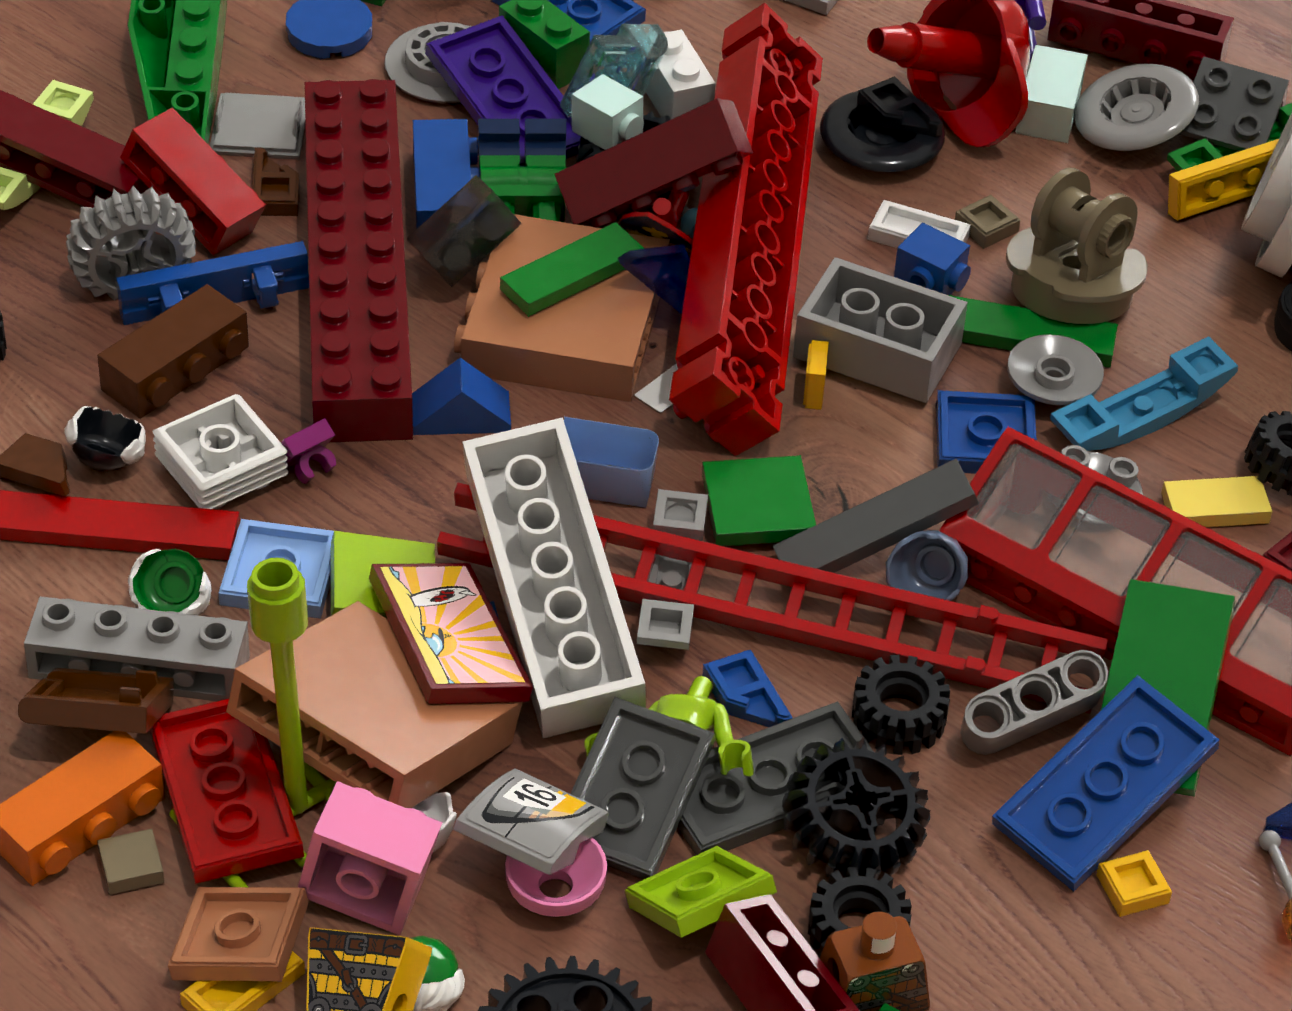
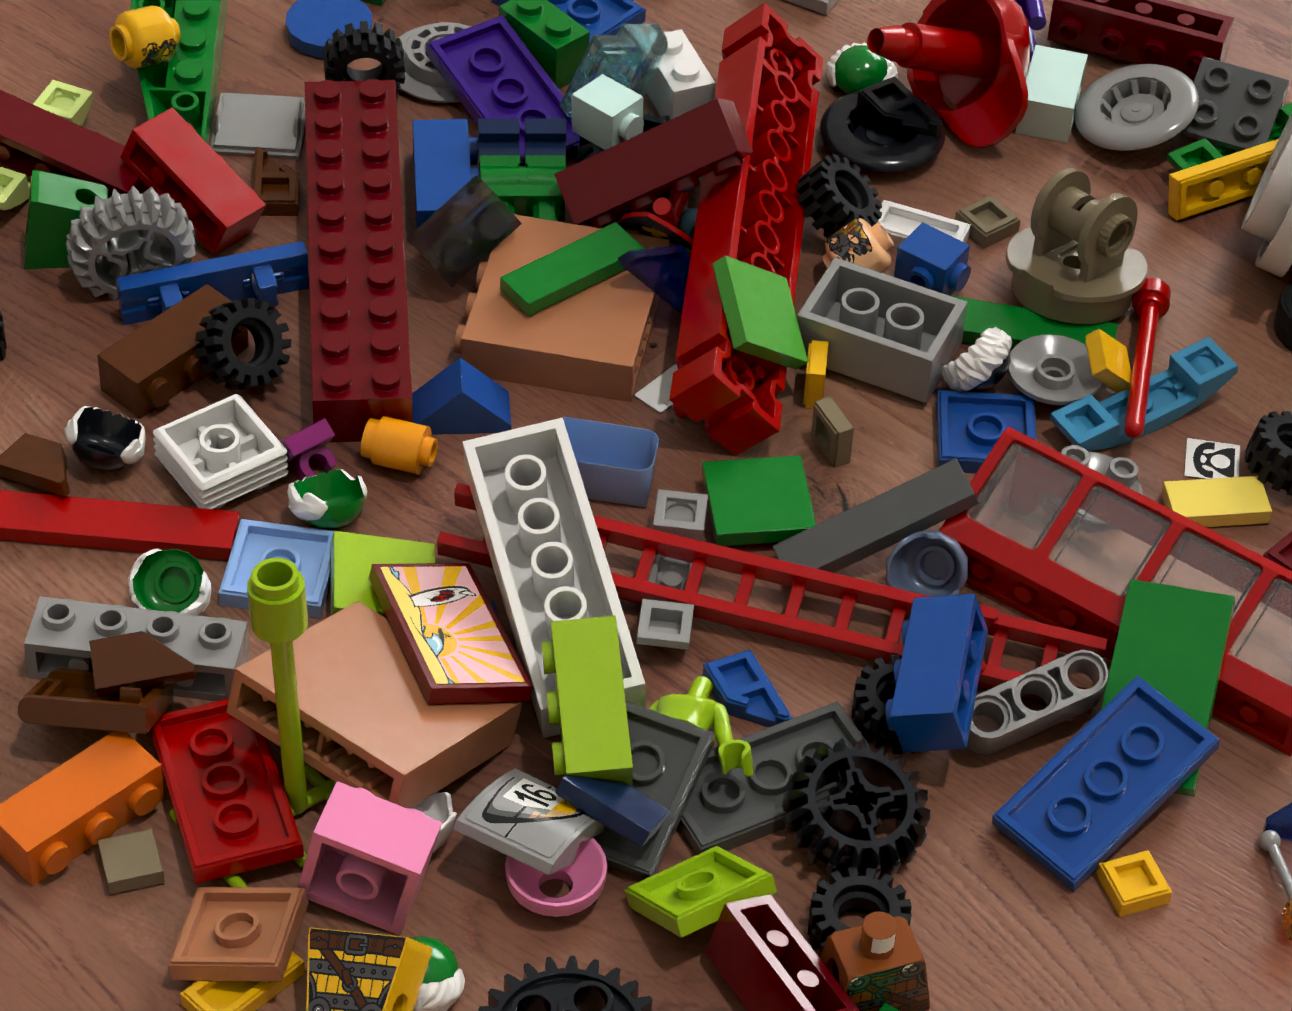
(51, 207): none -> green torso
(136, 662): none -> reddish brown tile
(144, 37): none -> yellow head
(267, 341): none -> black tyre
(327, 499): none -> green hair
(364, 44): none -> black tyre
(399, 444): none -> light orange brick
(588, 699): none -> lime brick
(615, 806): none -> dark blue tile
(759, 312): none -> bright green tile
(832, 432): none -> dark tan tile
(837, 195): none -> black tyre
(858, 68): none -> green hair
(860, 245): none -> head
(938, 673): none -> blue brick
(982, 364): none -> white hair
(1108, 360): none -> yellow tile
(1149, 304): none -> red piece
(1211, 459): none -> sticker

